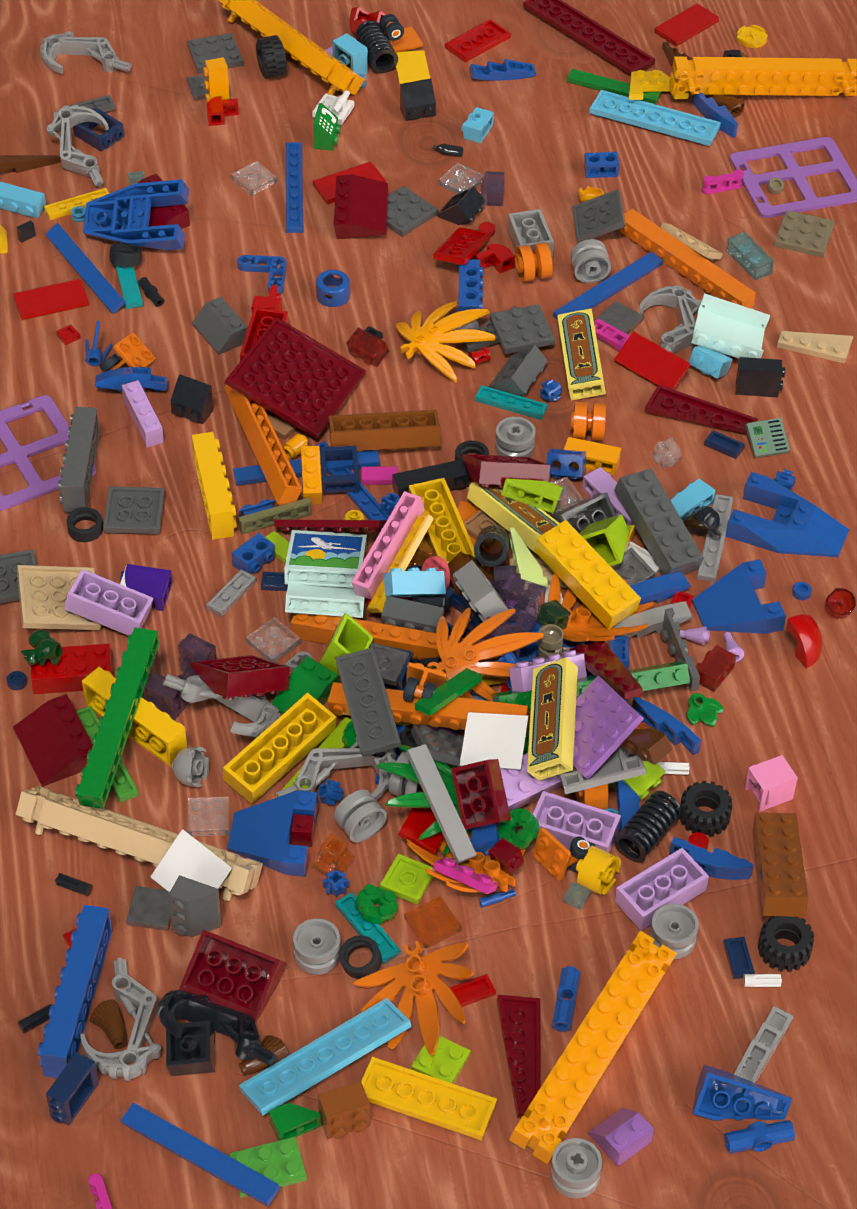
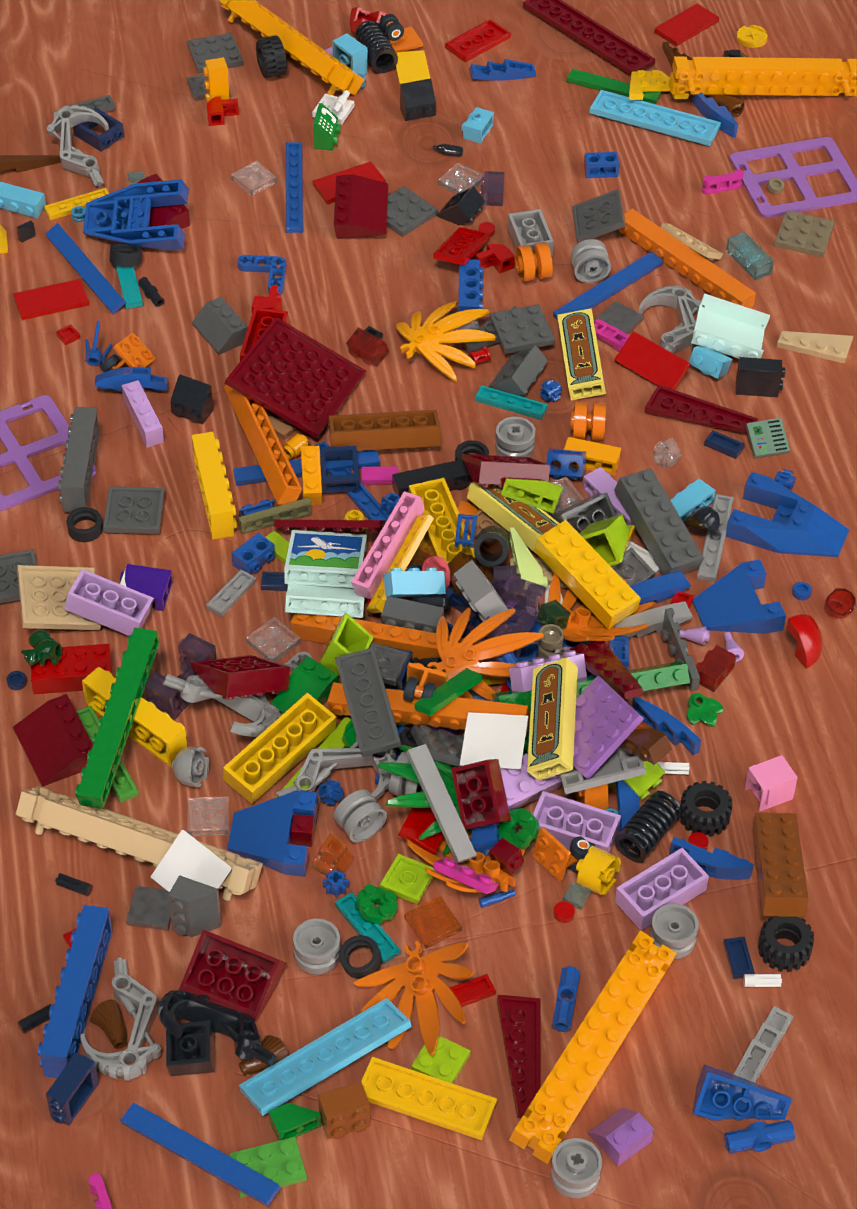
(87, 46): light grey piece -> none
(340, 294): blue piece -> none
(464, 541): none -> blue tile
(564, 911): none -> red tile
(589, 193): light orange hair -> none

